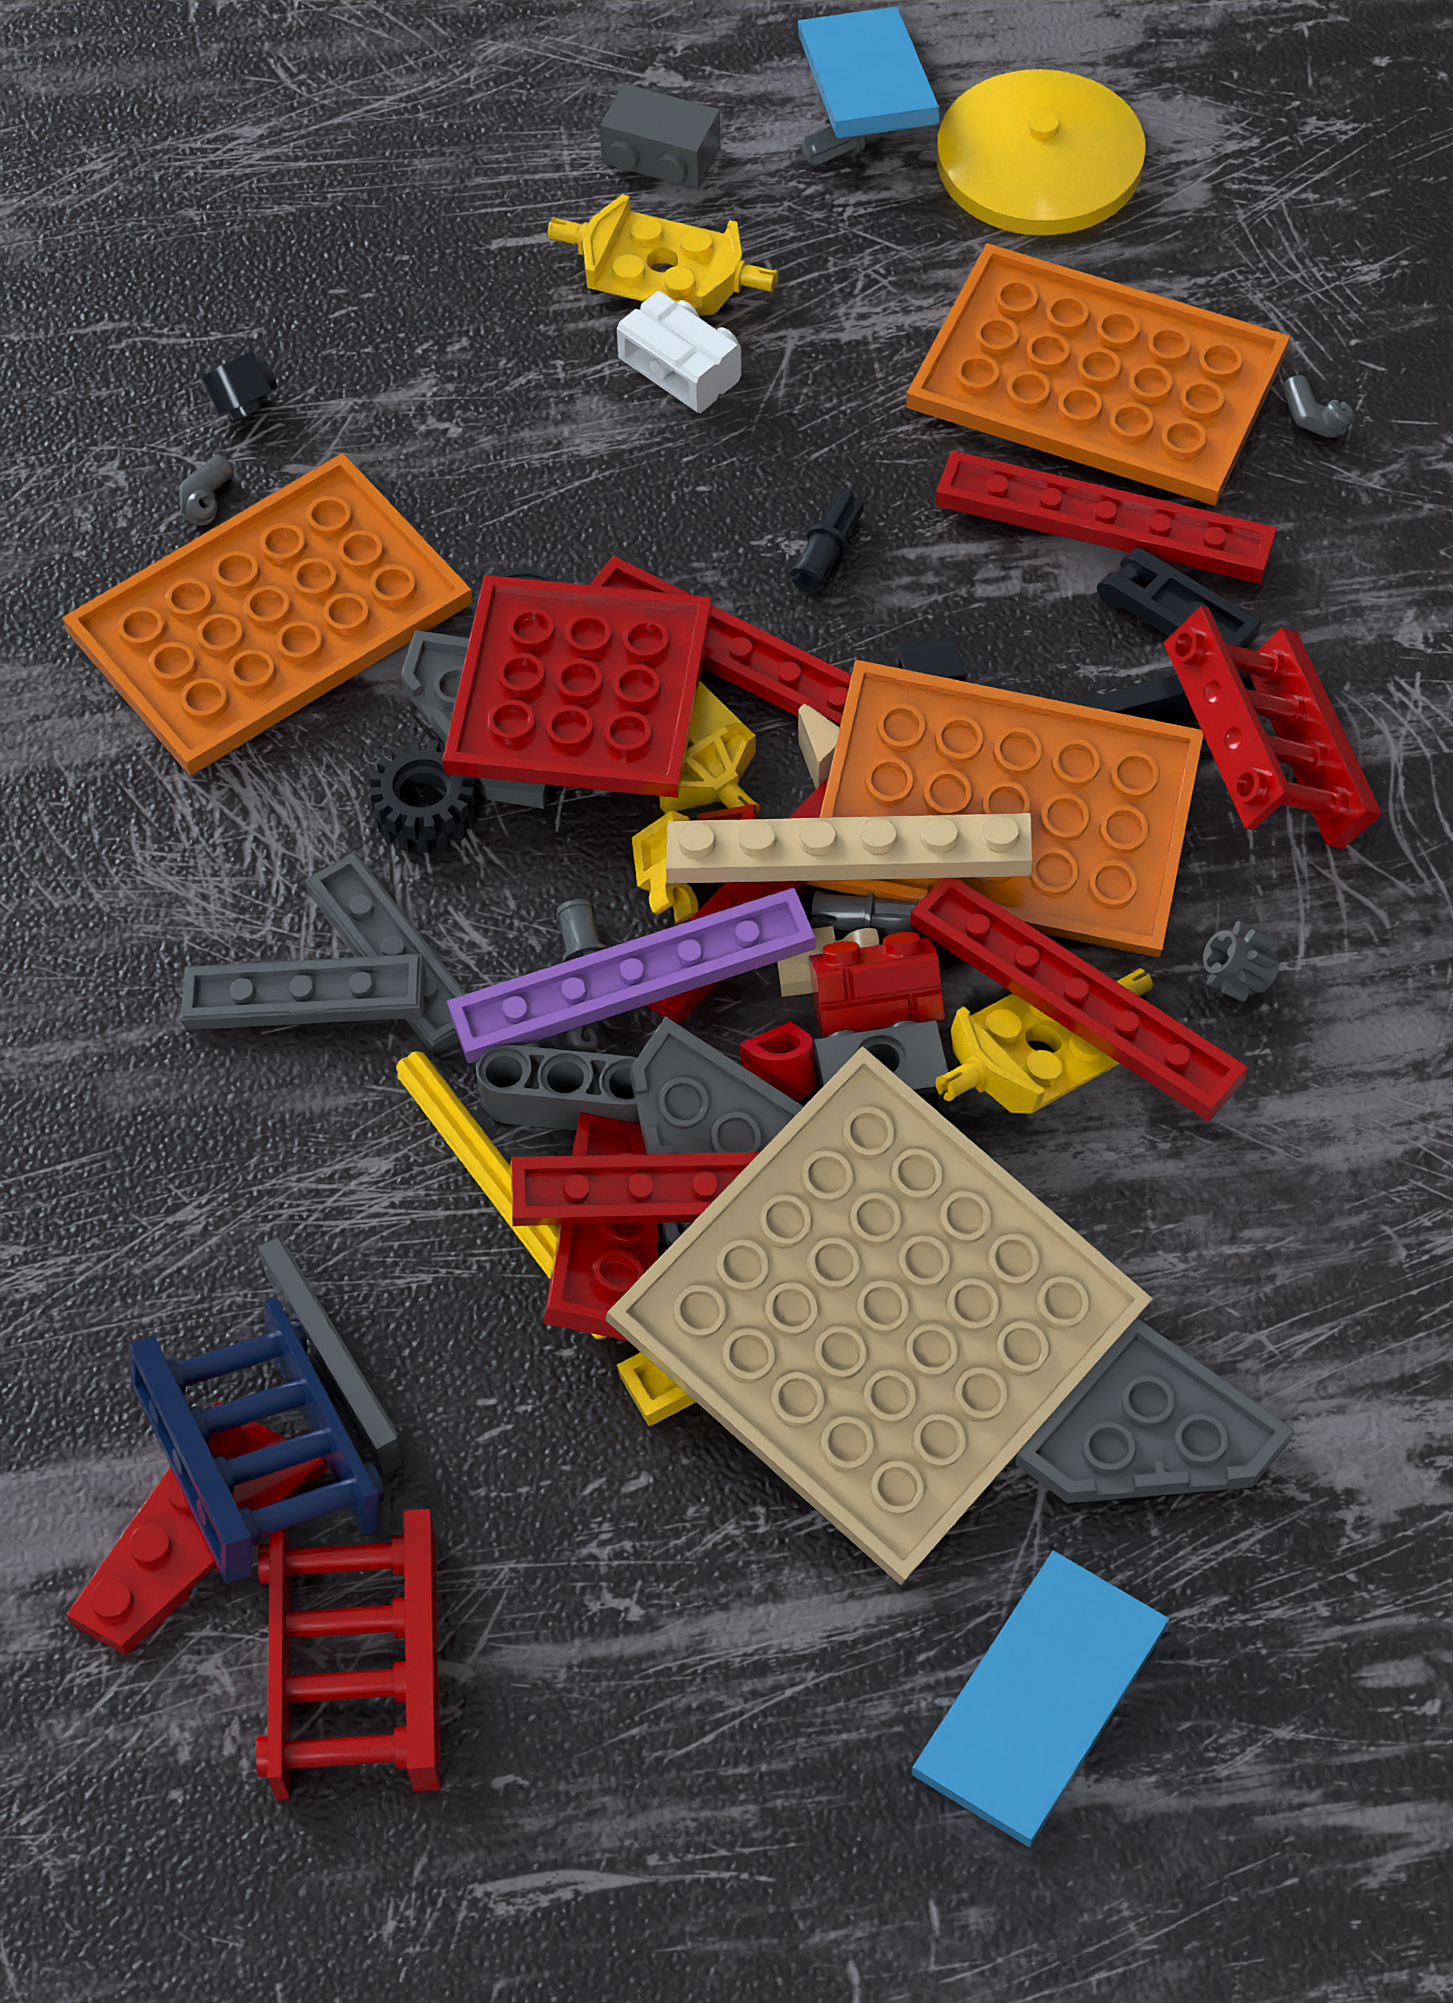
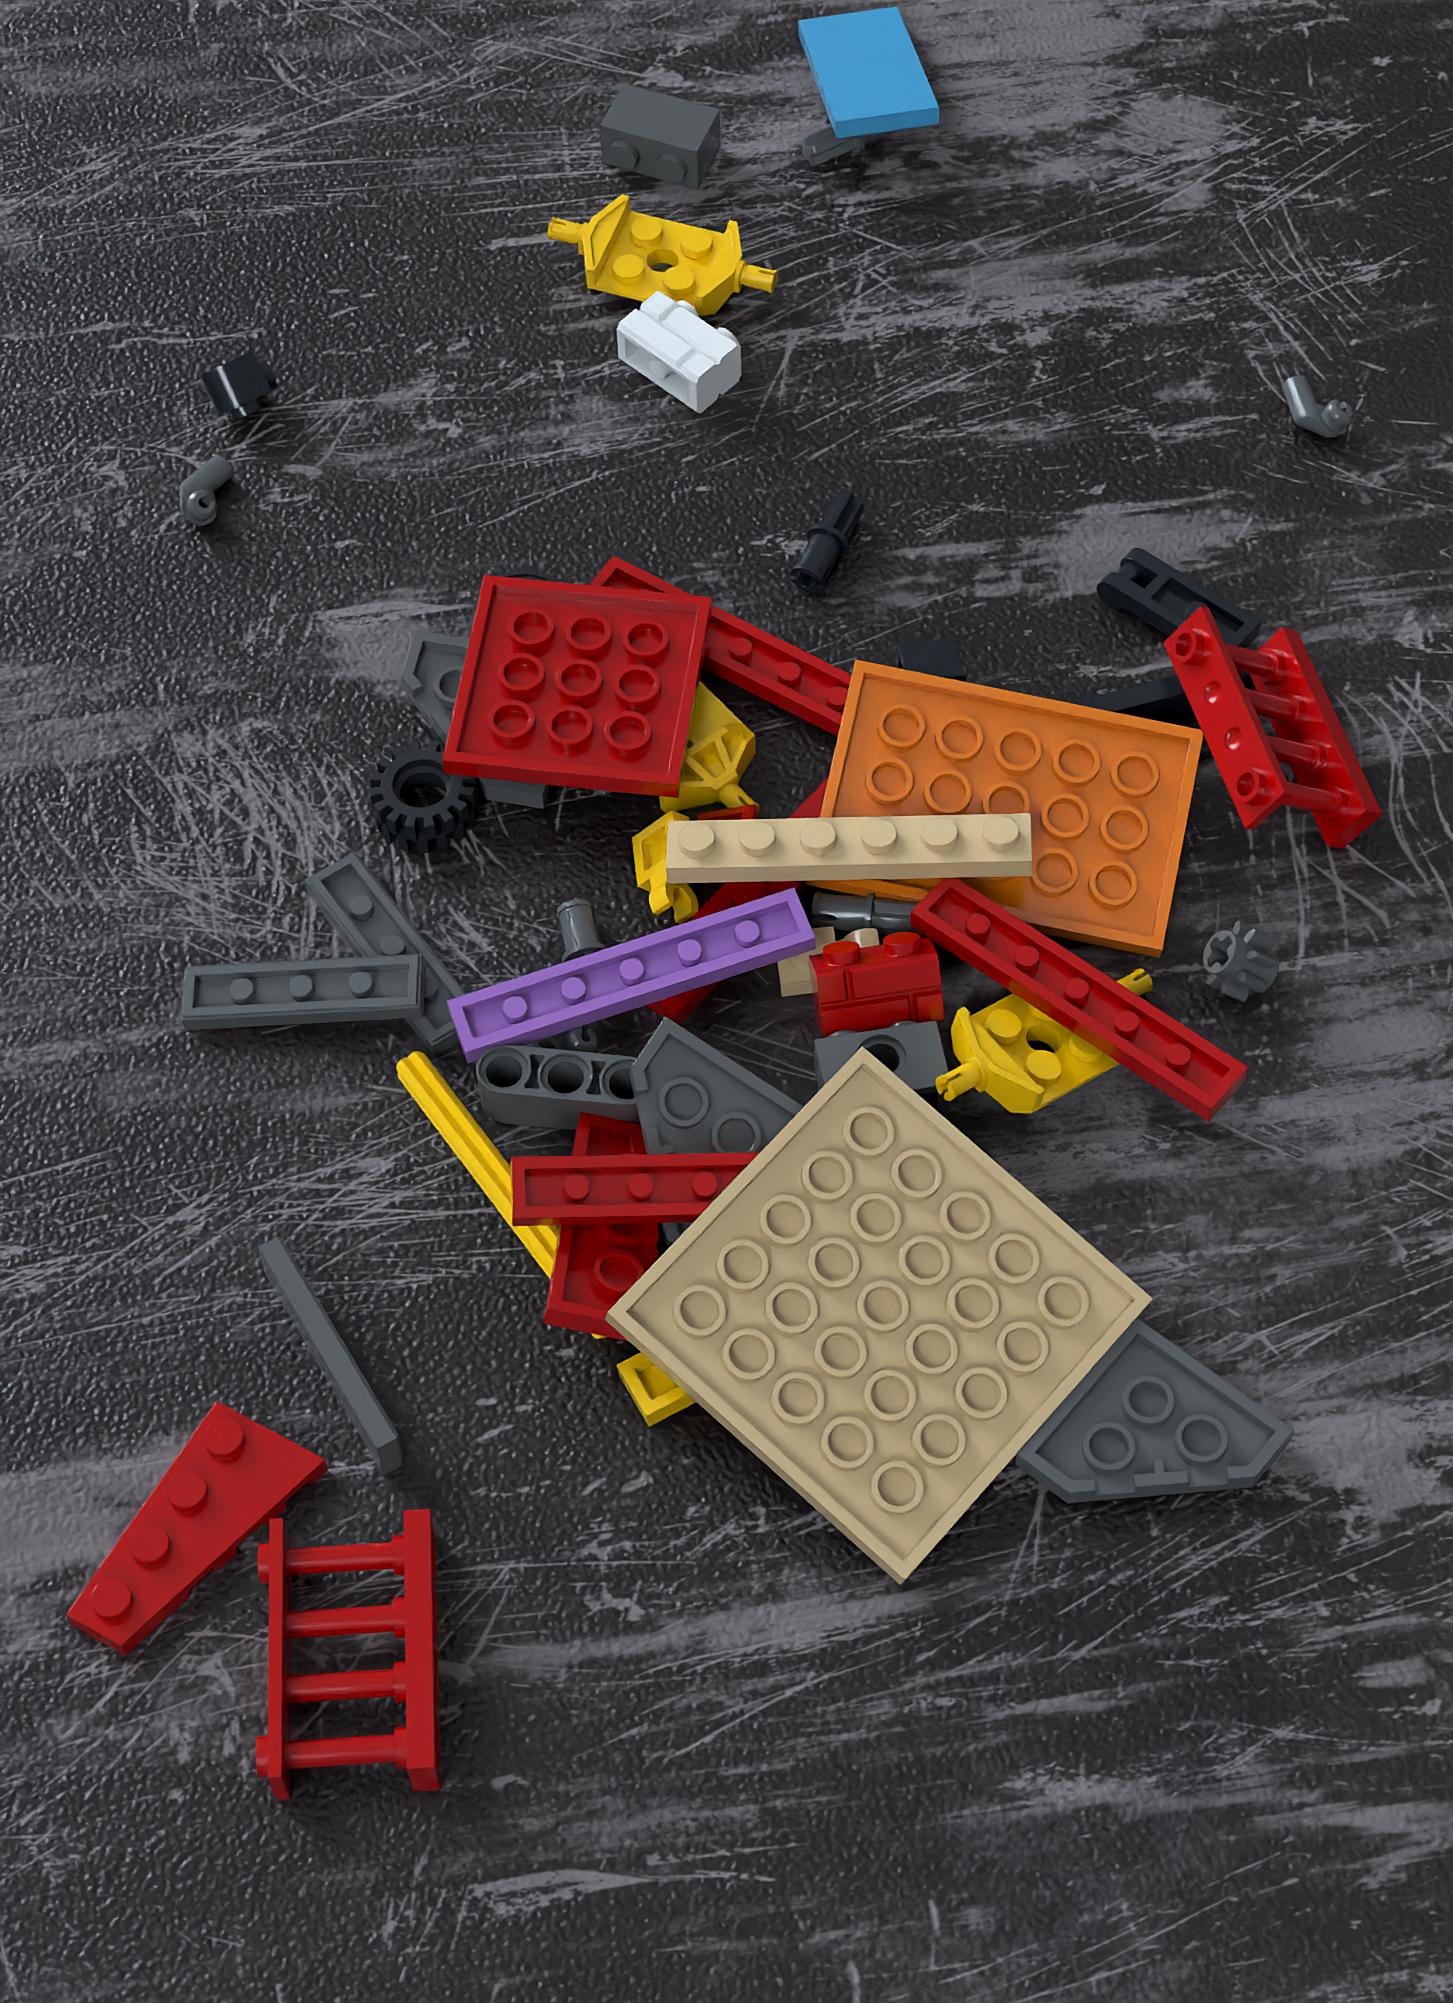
(210, 1480): dark blue fence -> none
(266, 612): orange plate -> none
(783, 1060): red plate -> none
(817, 742): tan slope -> none
(1040, 152): yellow dish -> none
(1040, 1698): dark azure tile -> none
(1099, 373): orange plate -> none
(1105, 516): red plate -> none

